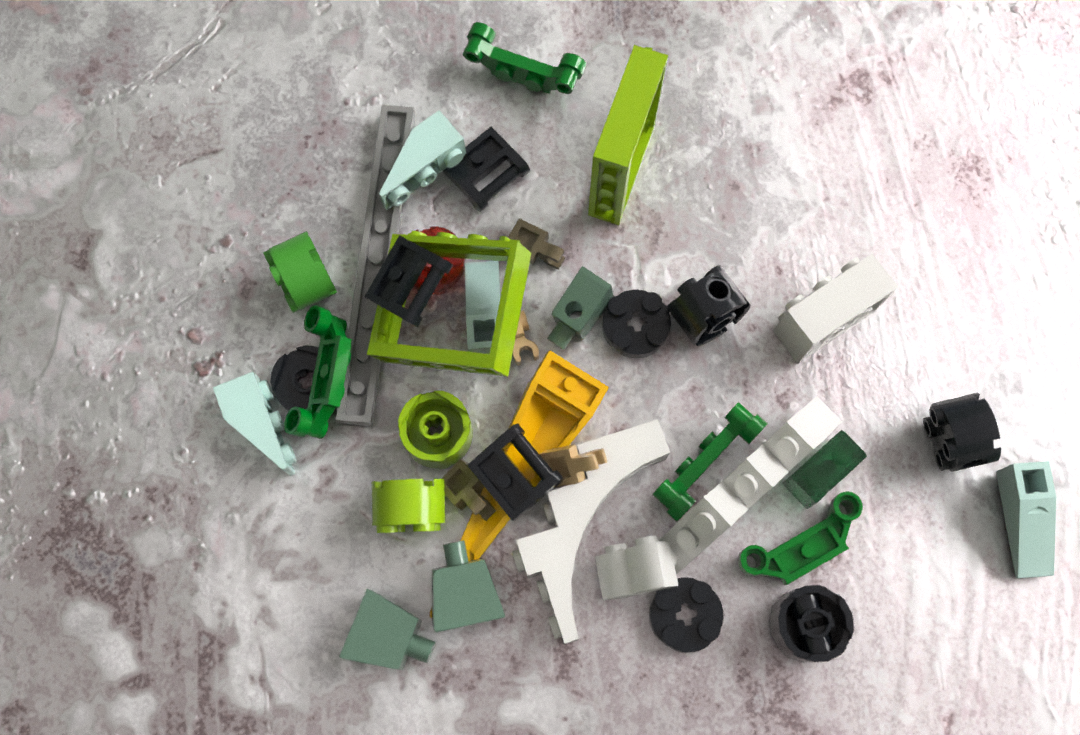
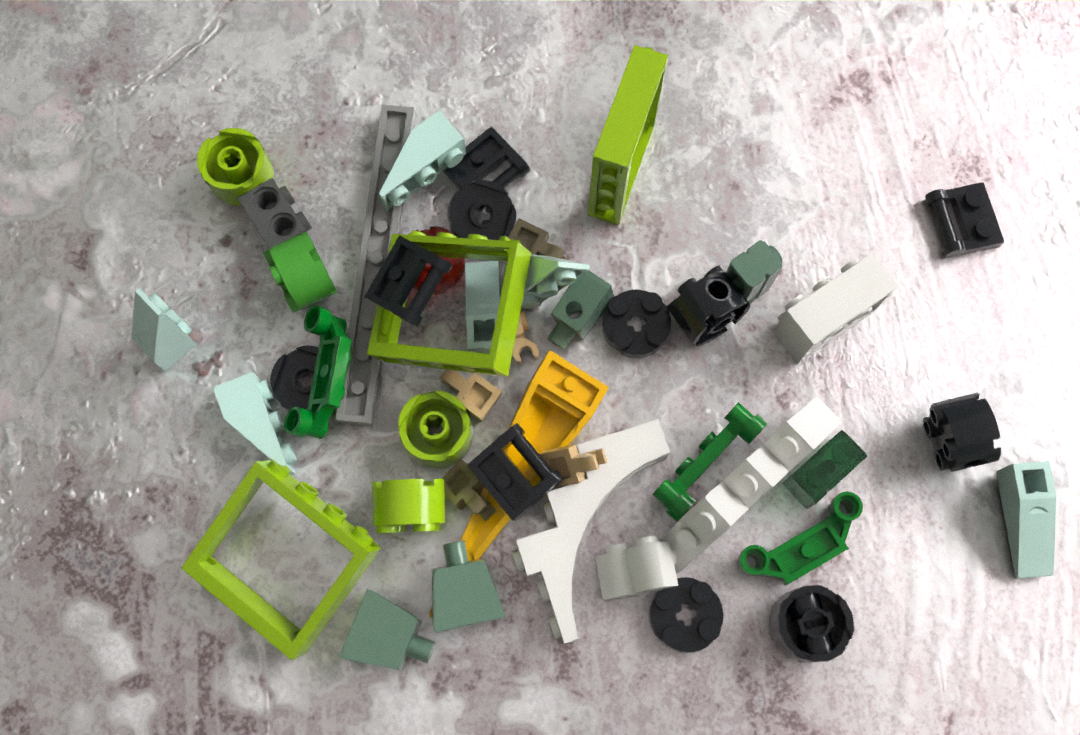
(159, 330): none -> light aqua slope
(233, 164): none -> lime brick
(247, 603): none -> lime window
(274, 220): none -> dark grey brick
(471, 197): none -> black plate
(475, 393): none -> tan plate
(520, 69): green plate -> none
(547, 277): none -> light aqua slope
(755, 270): none -> sand green brick
(973, 216): none -> black plate

